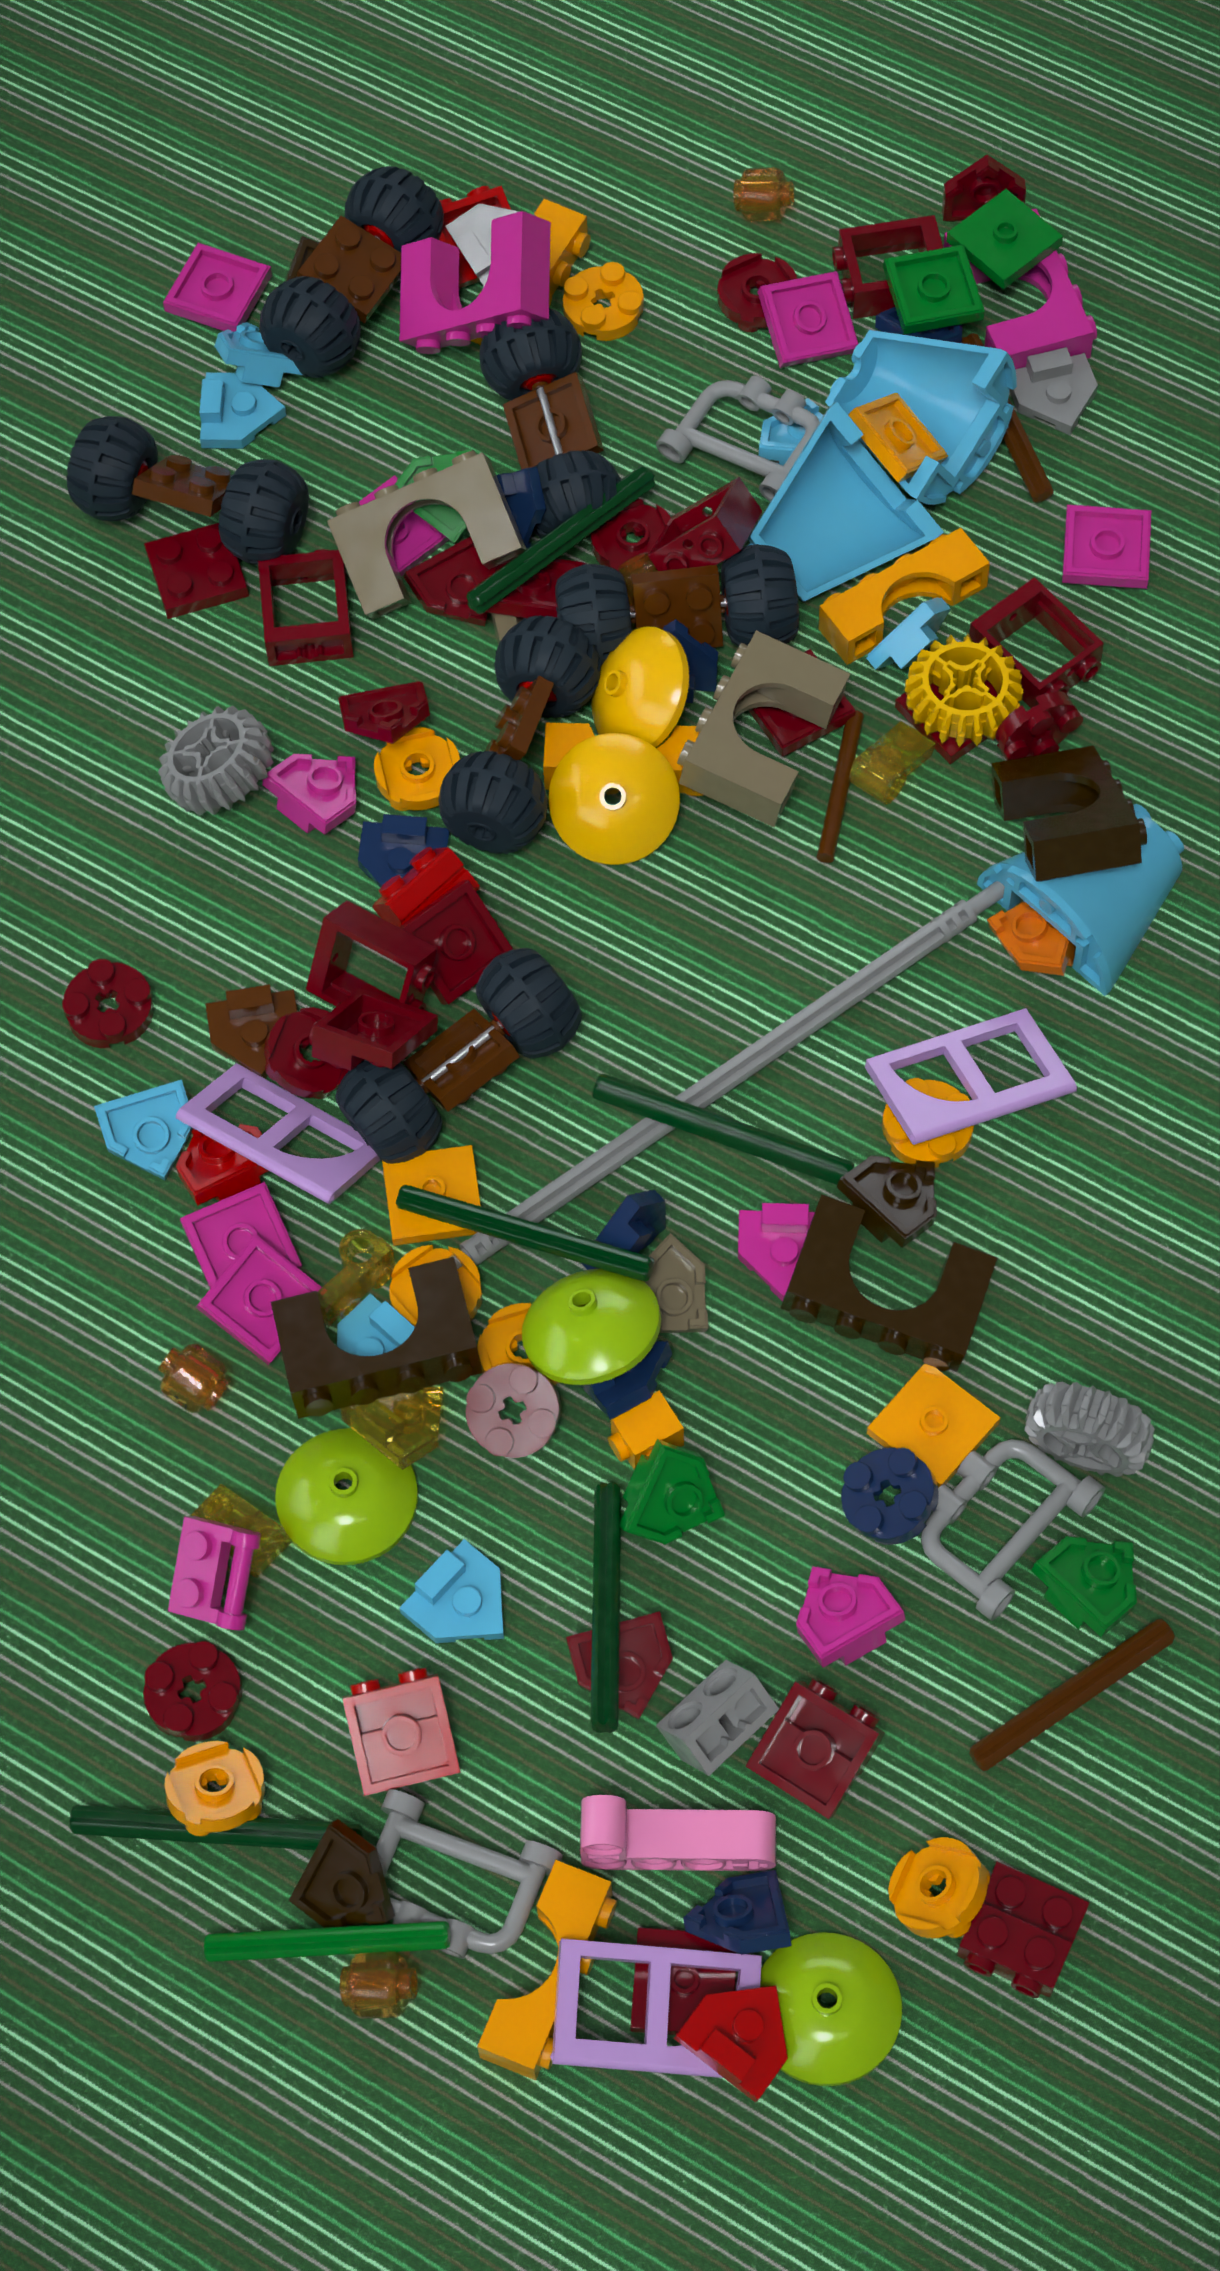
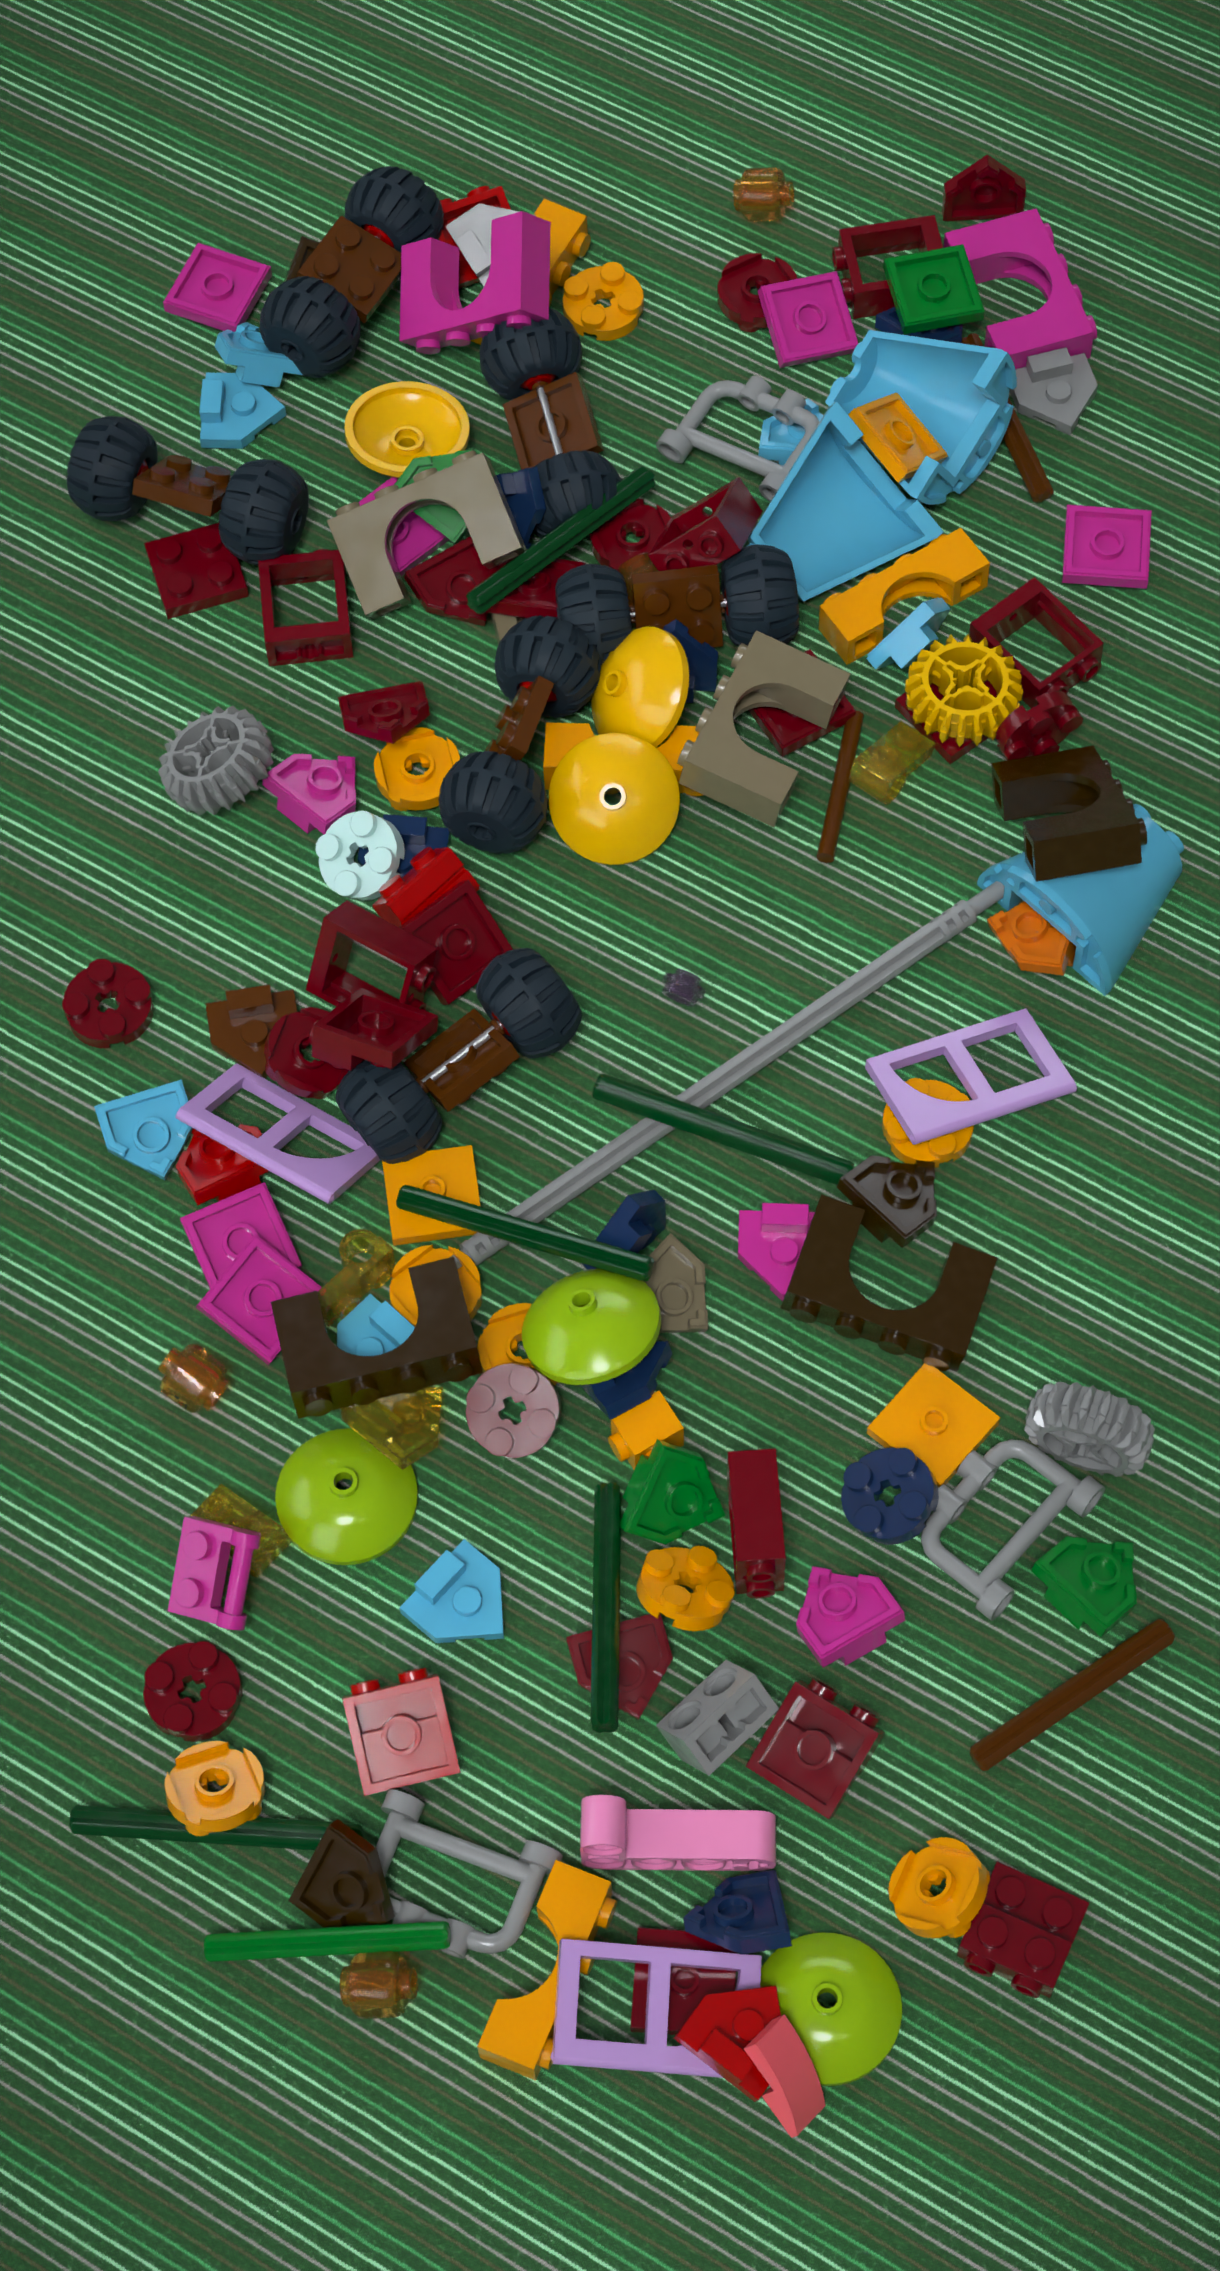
(338, 848): none -> light aqua plate
(404, 423): none -> yellow dish
(683, 987): none -> plate
(694, 1567): none -> light orange plate
(756, 1522): none -> dark red window
(785, 2064): none -> coral slope
(1005, 238): green plate -> none

